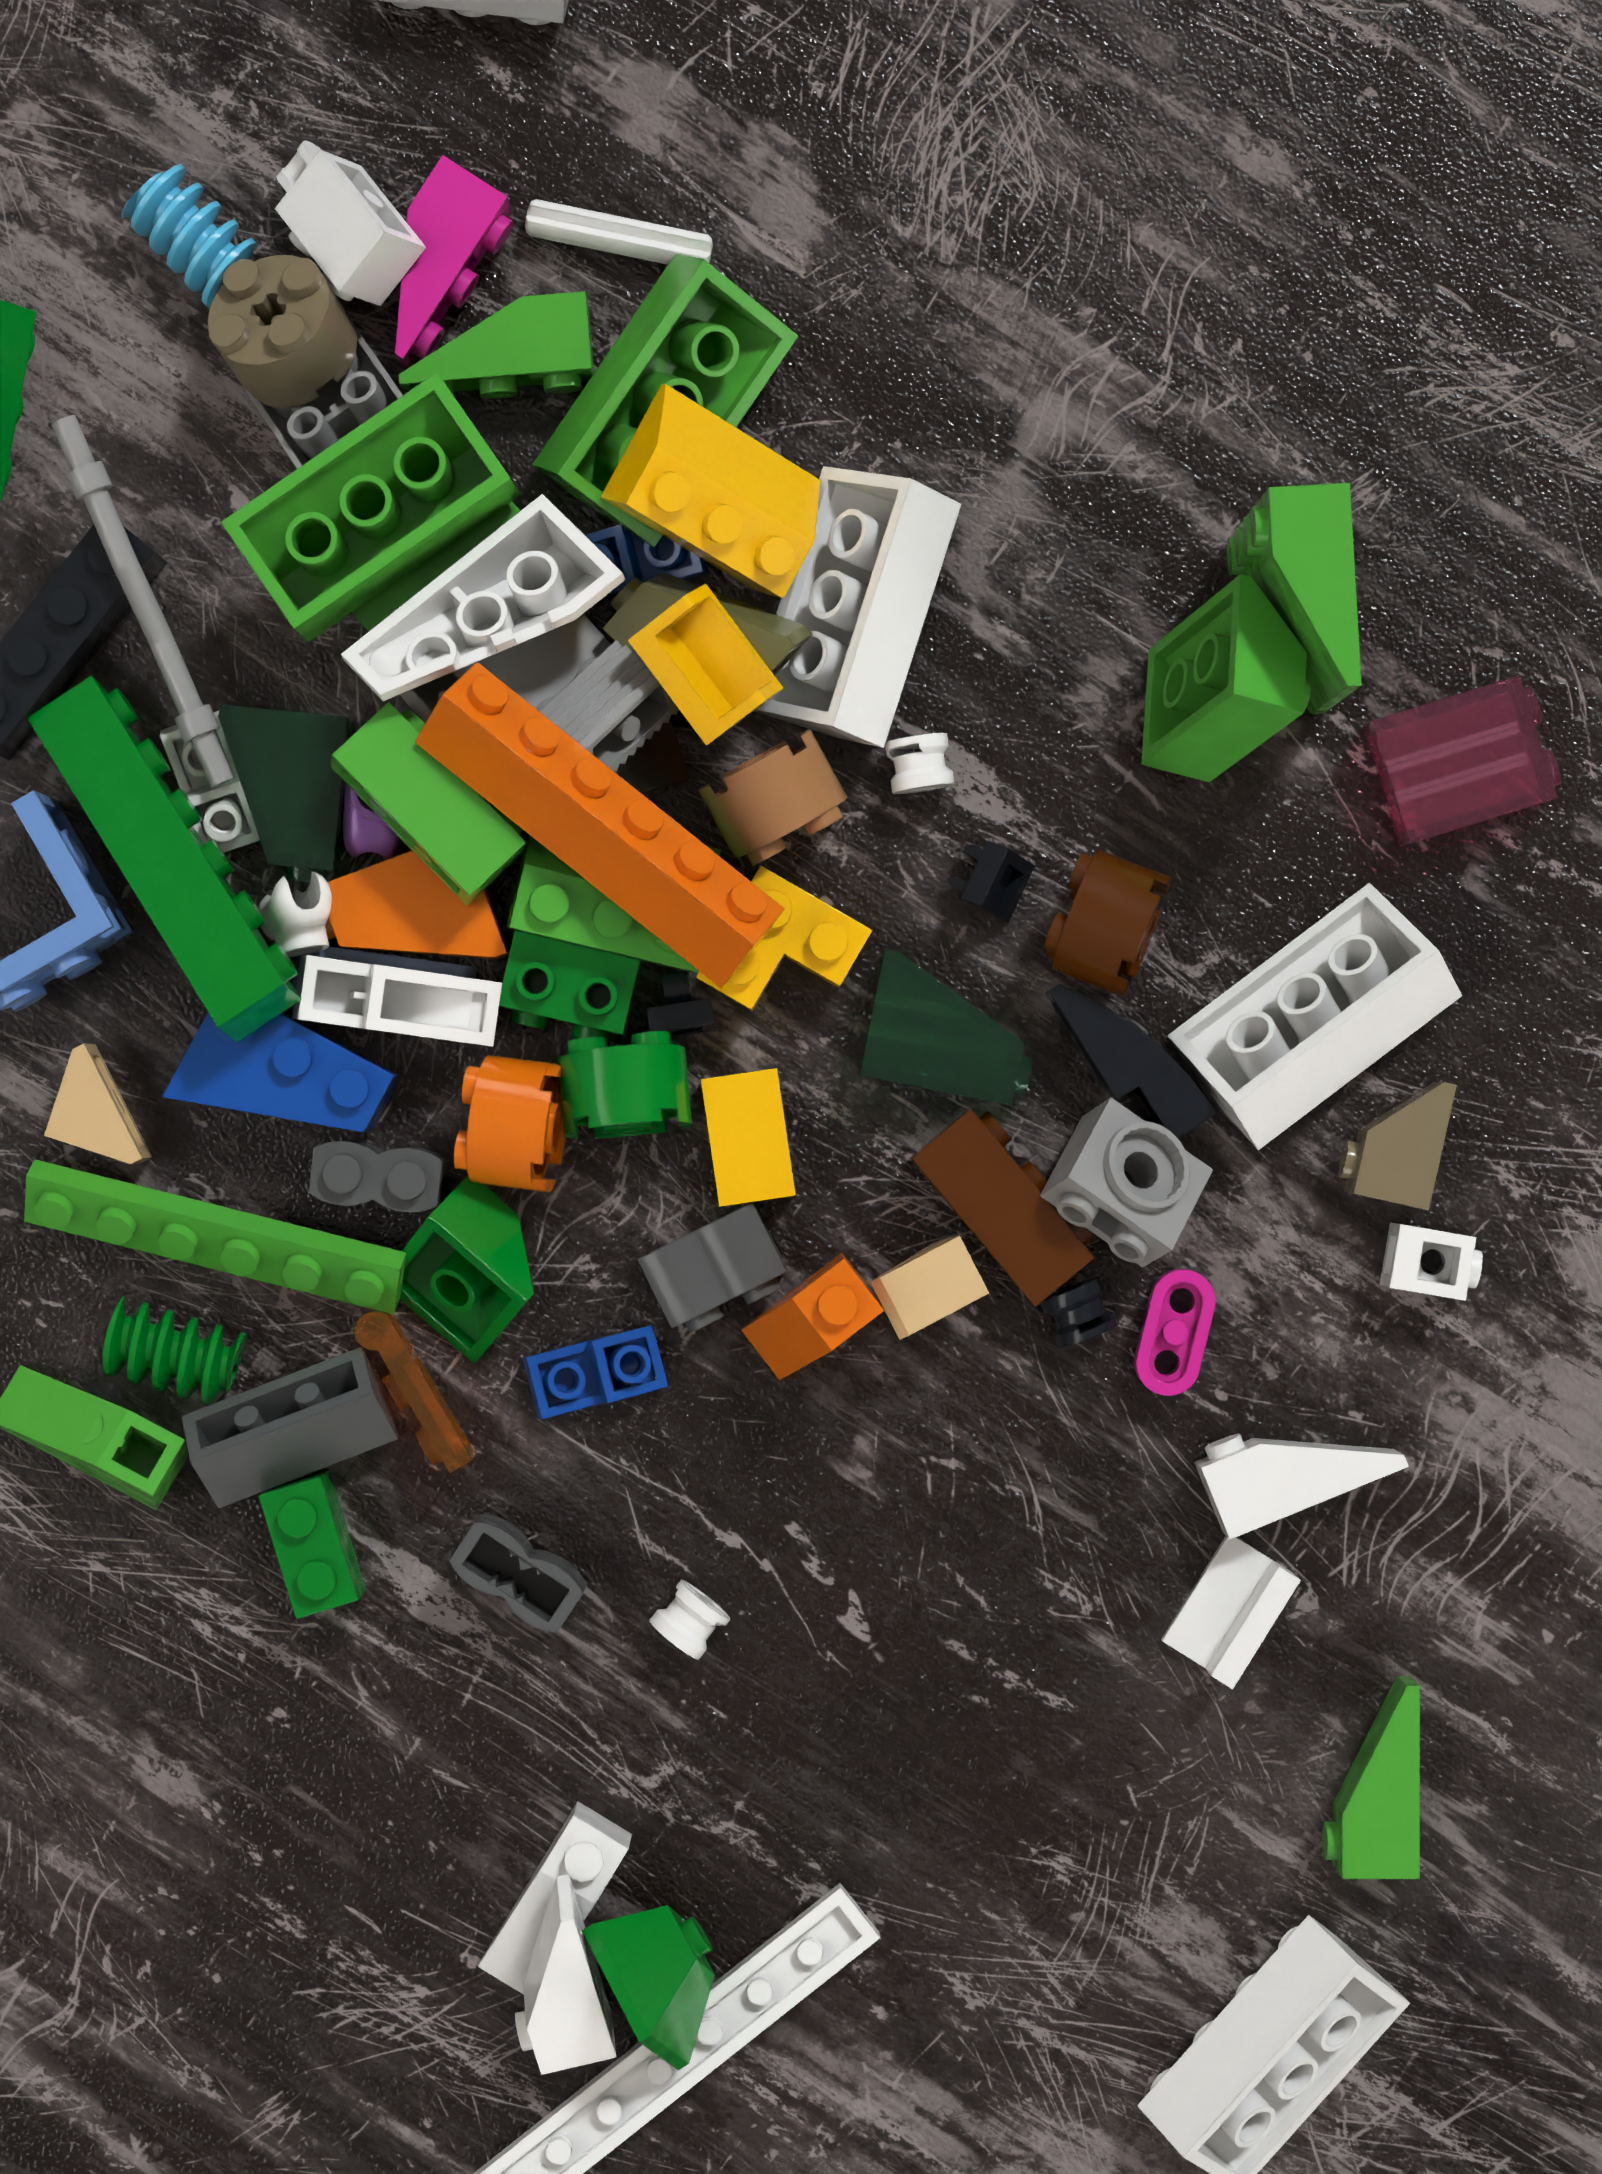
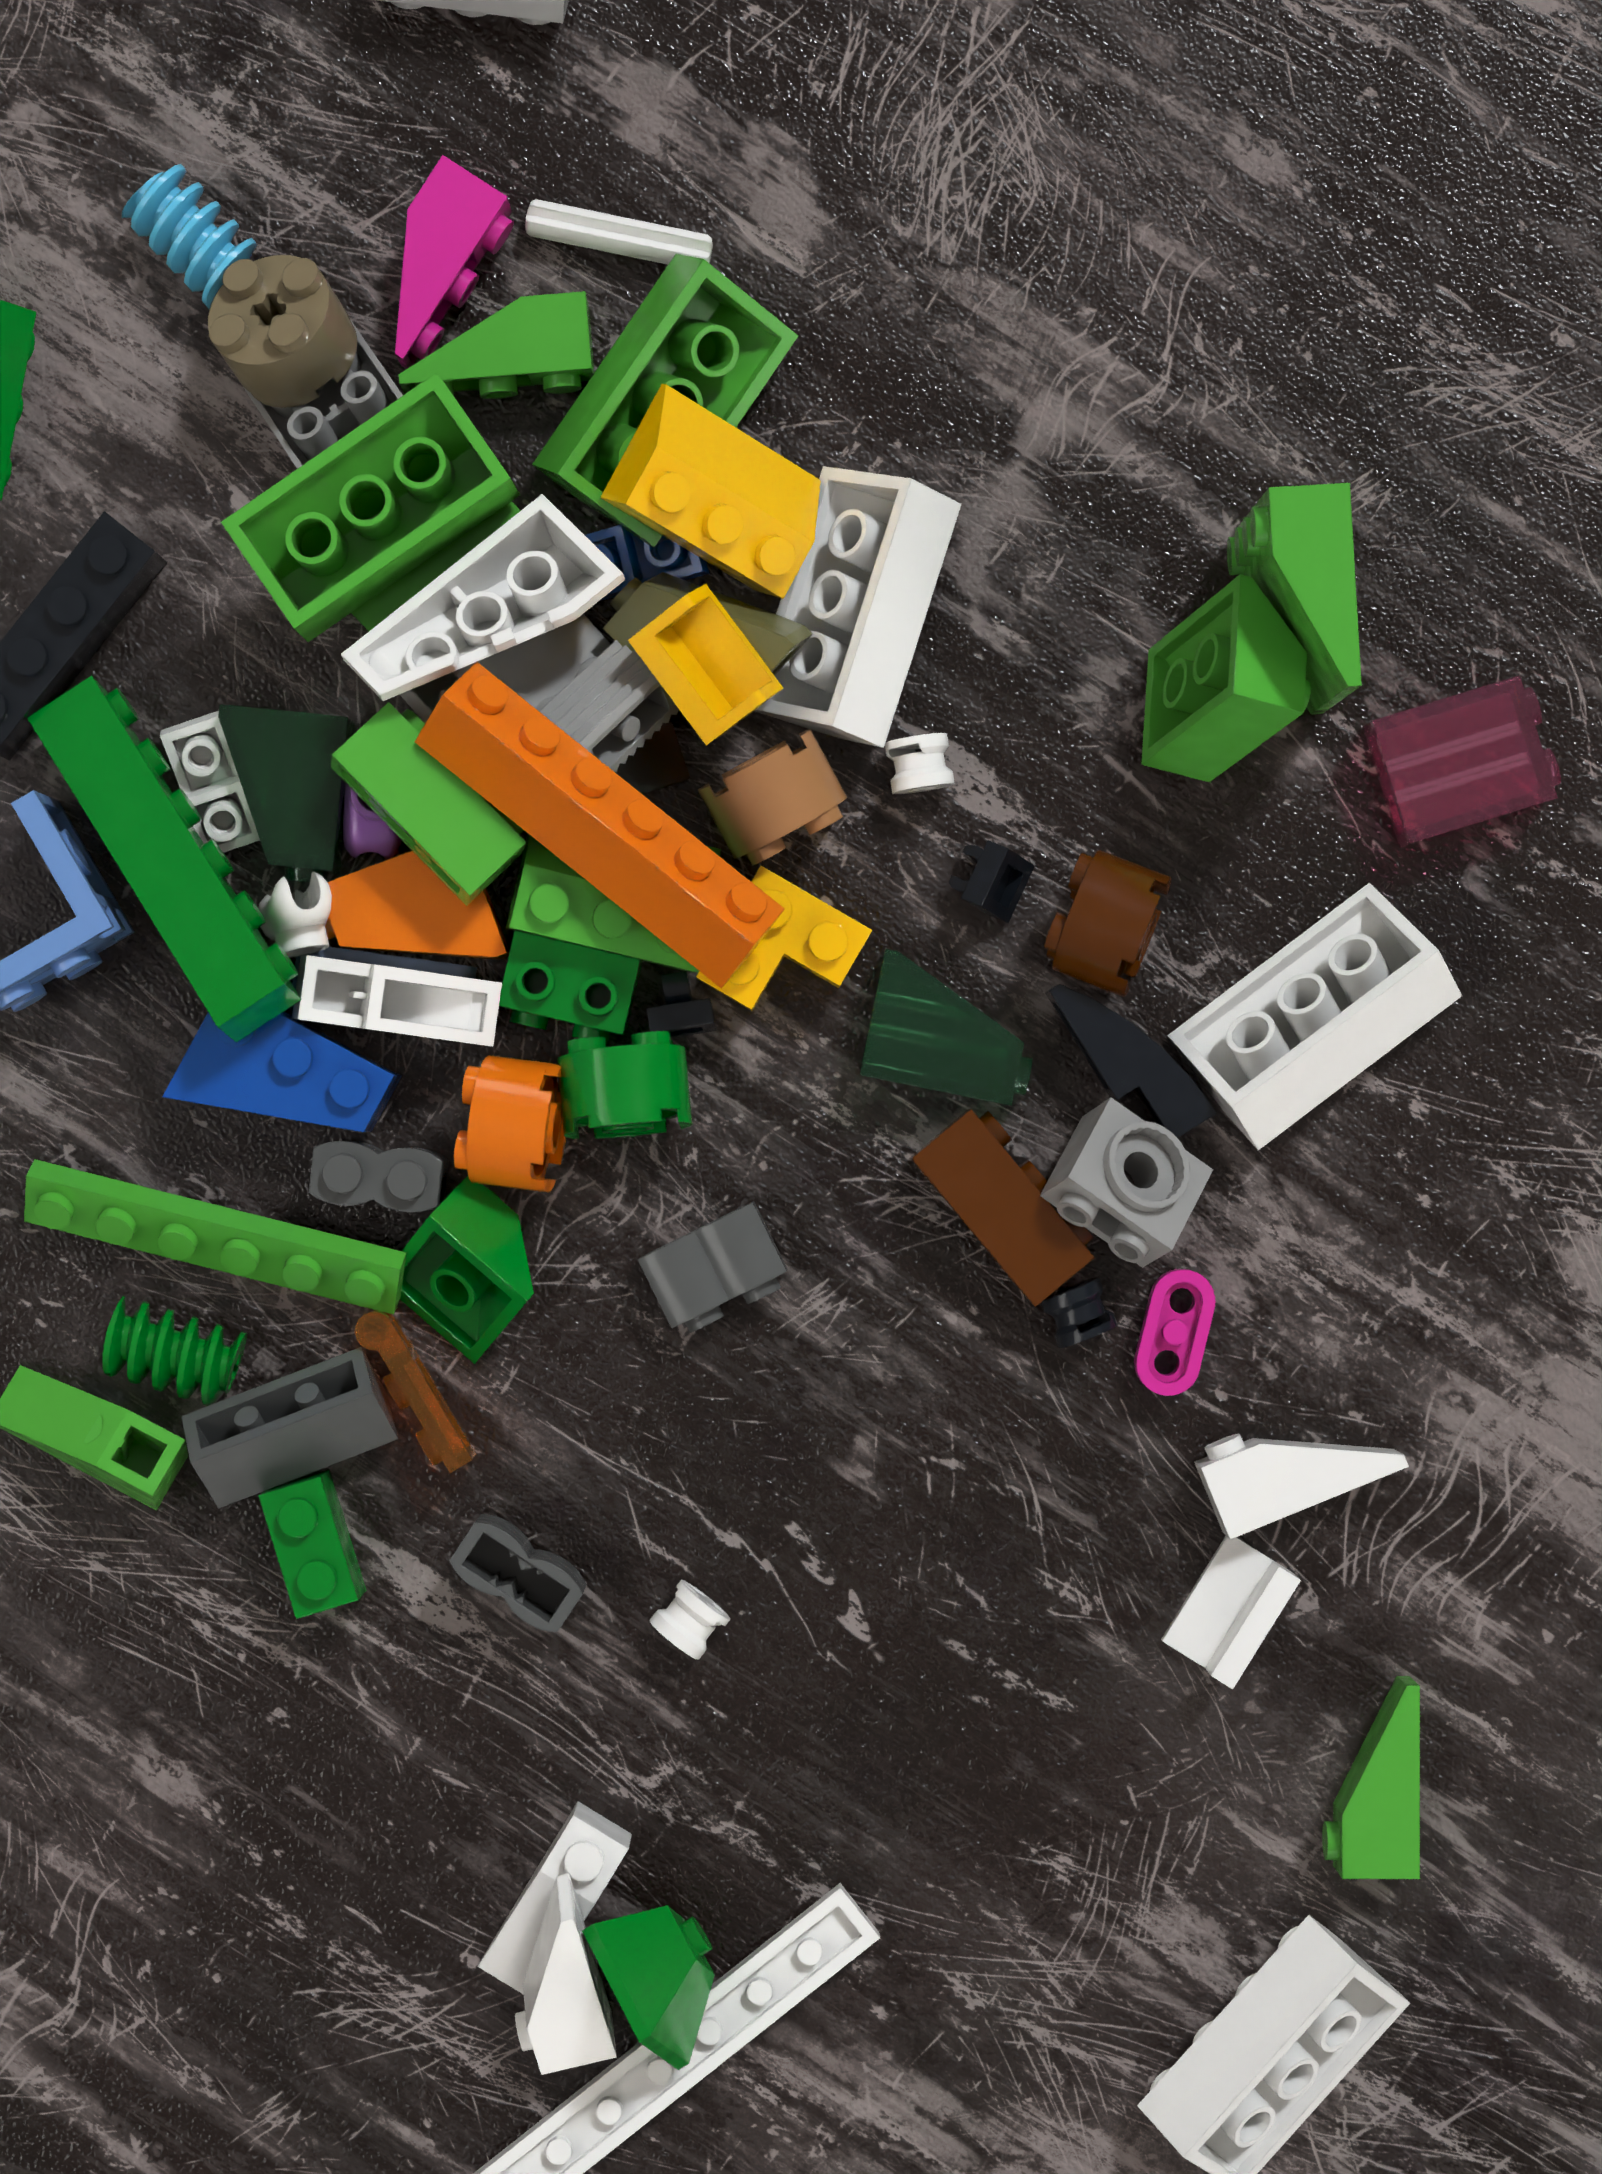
(91, 483): light grey bar -> none
(92, 1111): tan slope -> none
(346, 225): white brick -> none
(595, 1372): blue slope -> none
(748, 1137): yellow panel -> none
(813, 1318): orange slope -> none
(929, 1286): tan slope -> none
(1400, 1150): dark tan slope -> none
(1458, 1268): white brick -> none

